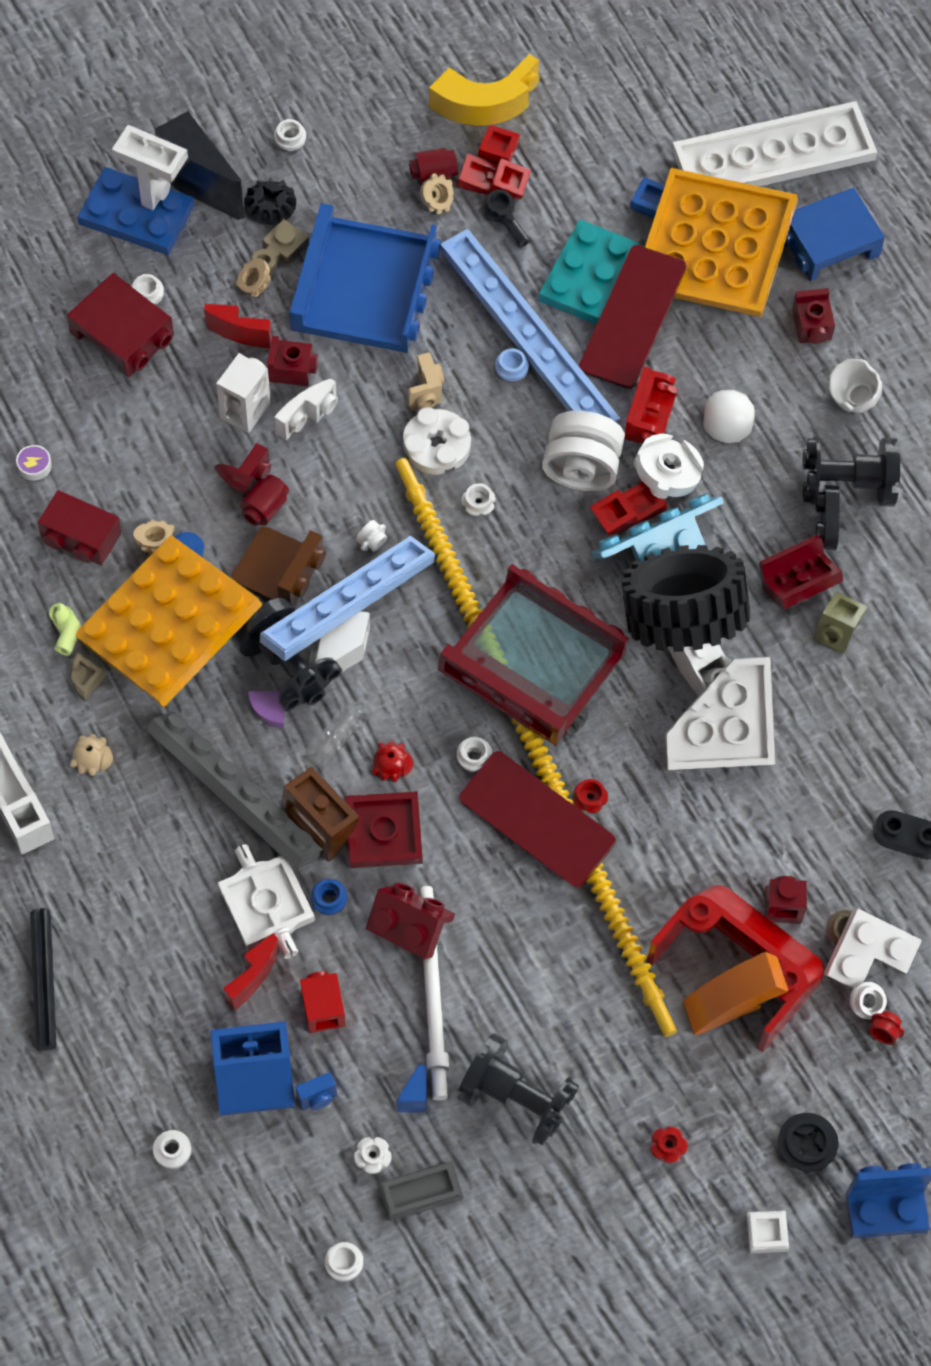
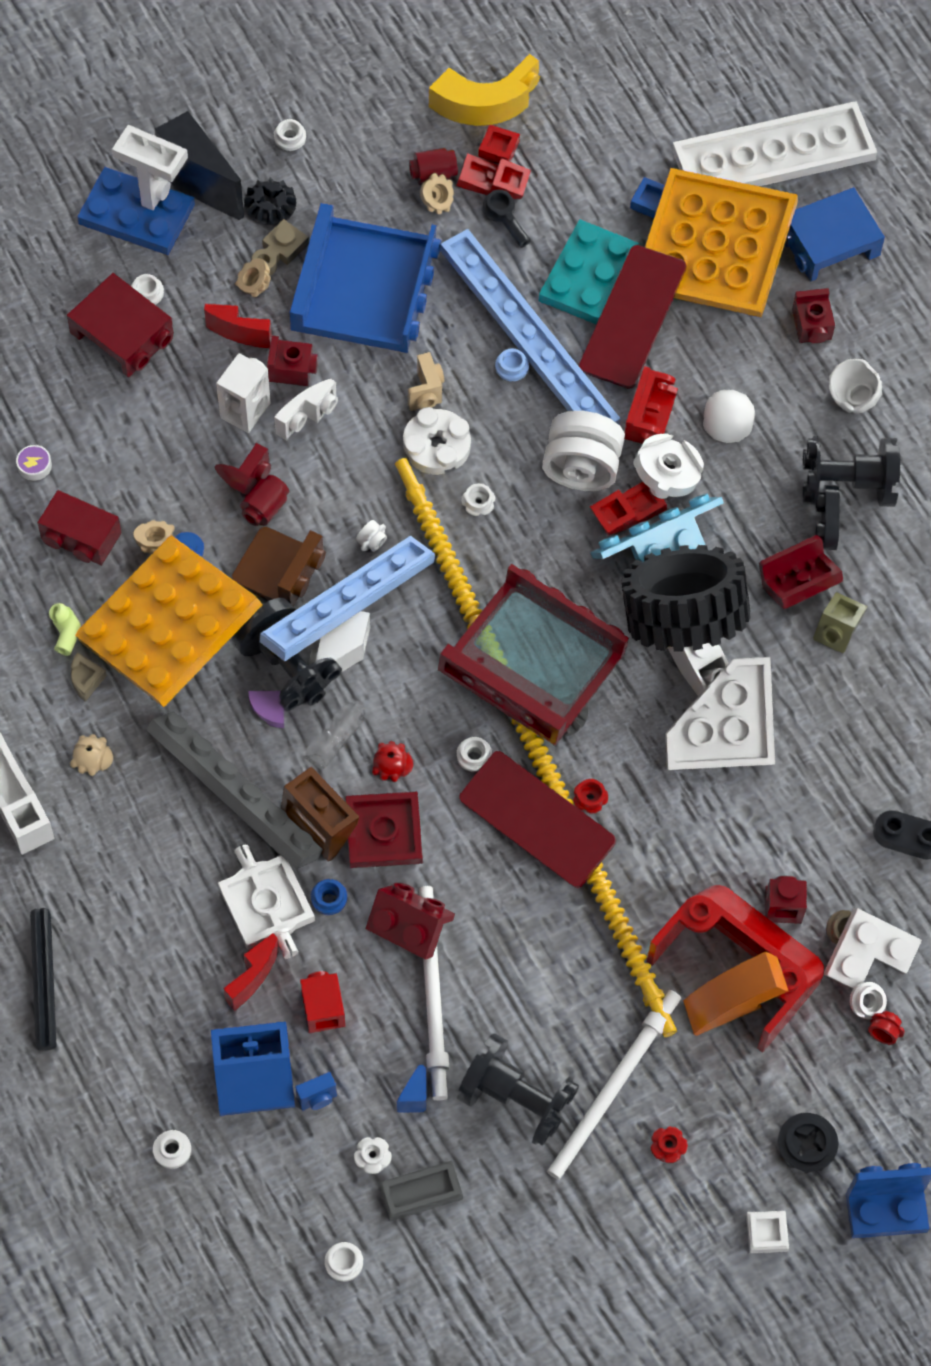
(653, 1027): none -> white bar

